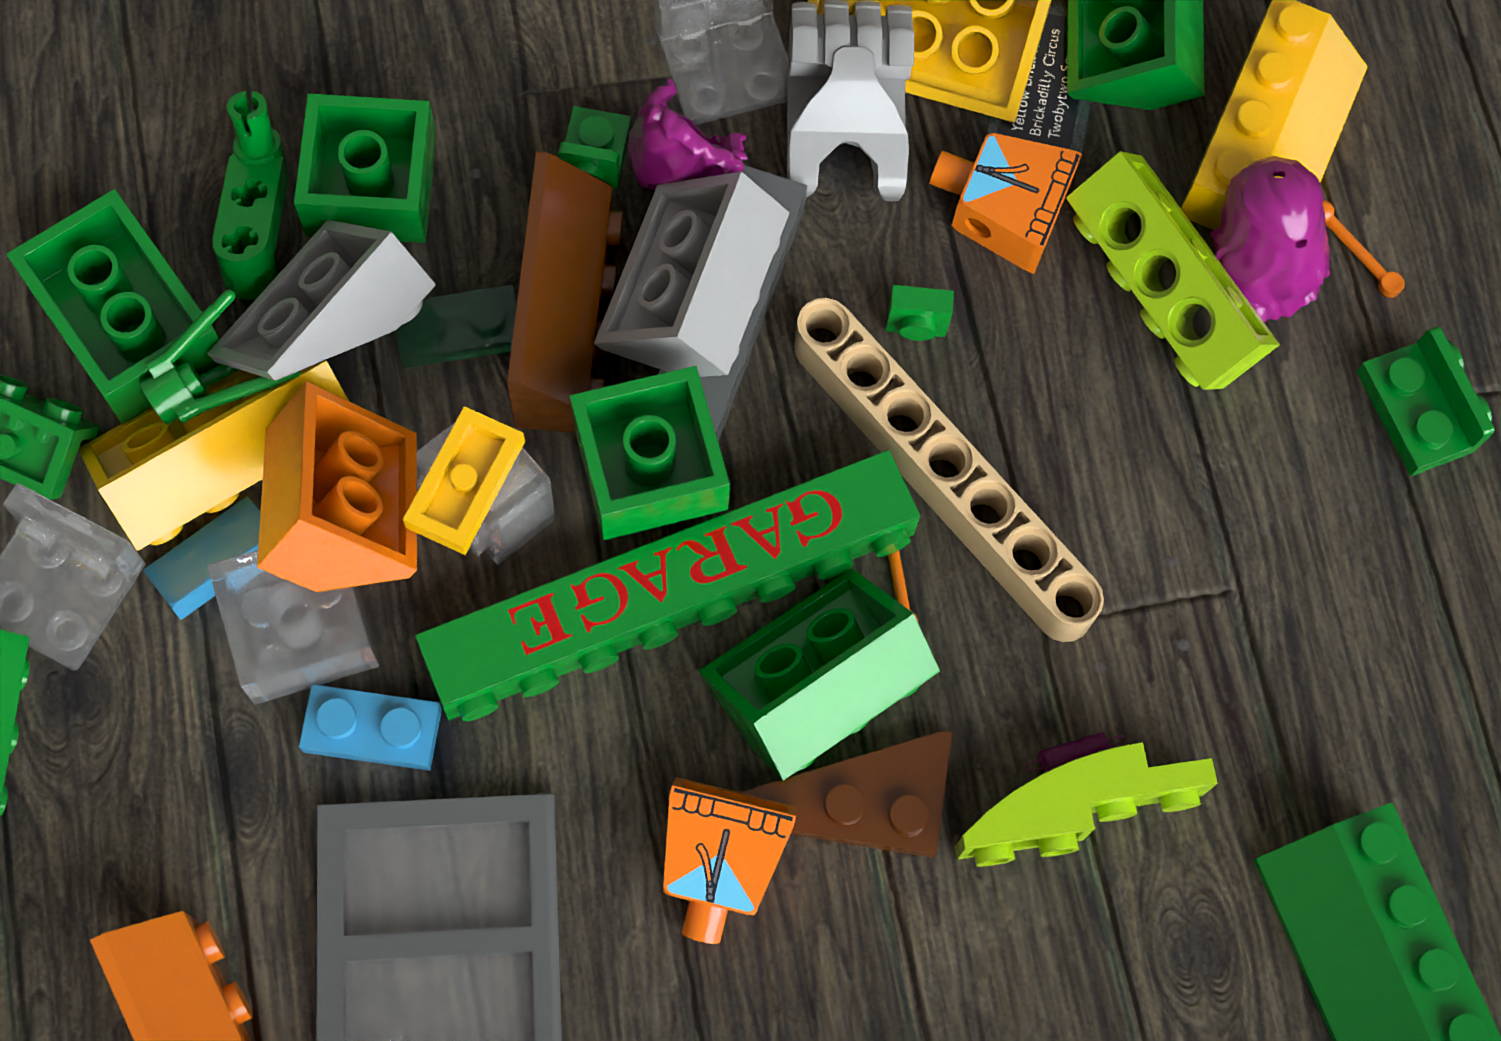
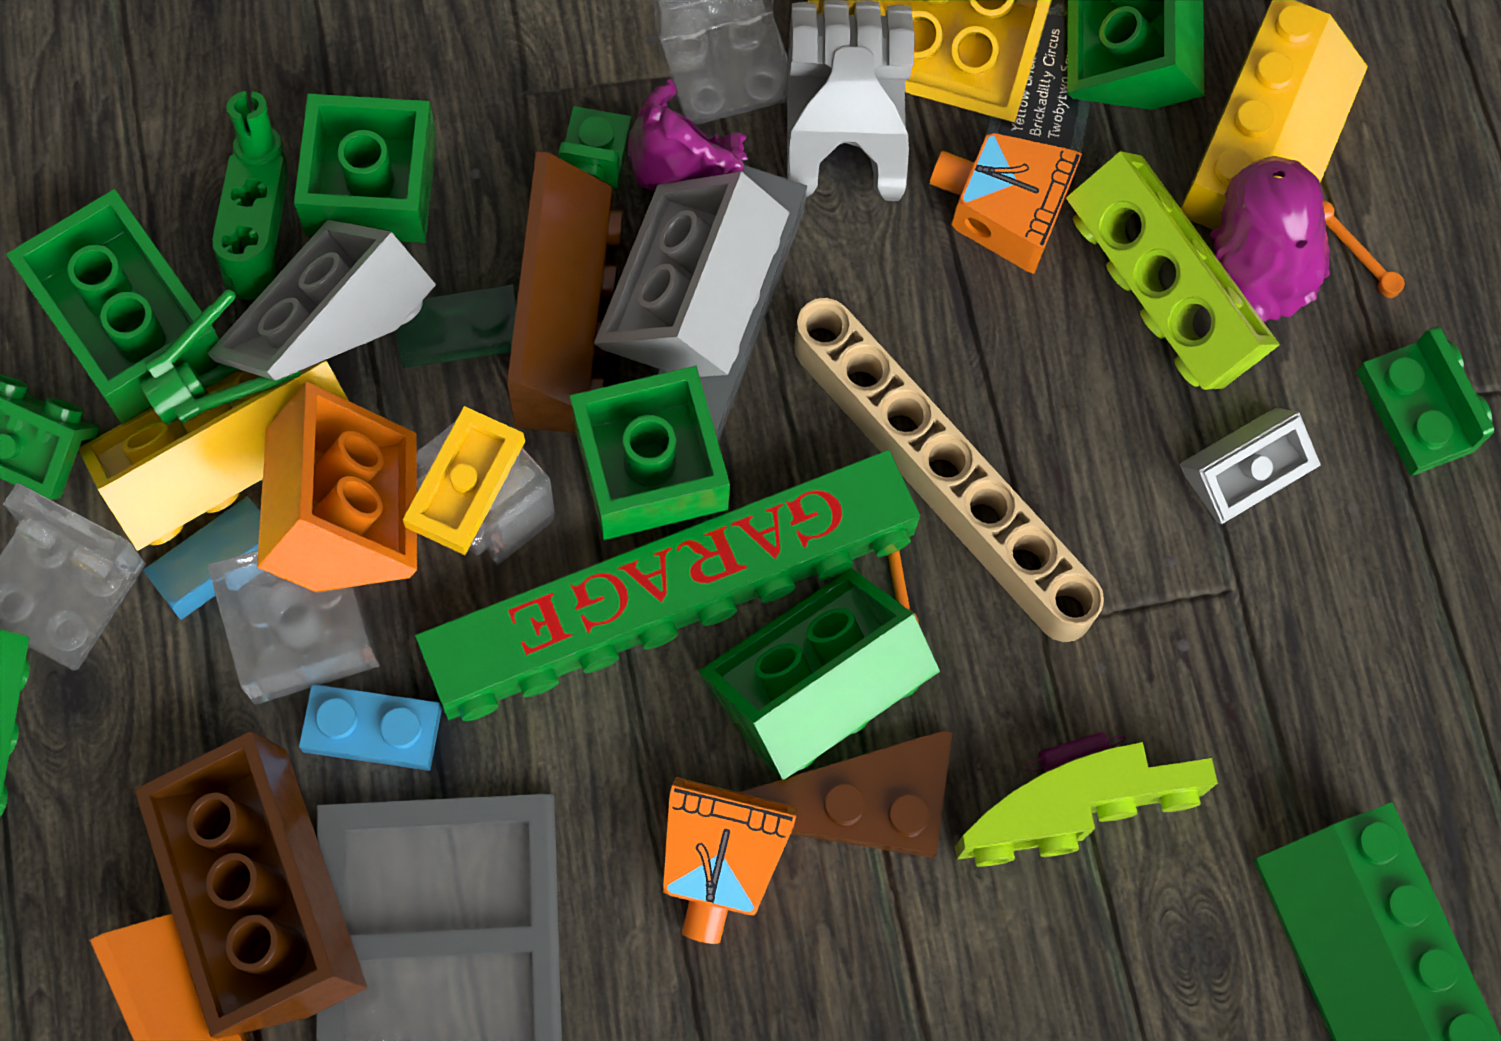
(249, 888): none -> reddish brown slope
(919, 312): green plate -> none
(1251, 463): none -> light grey slope

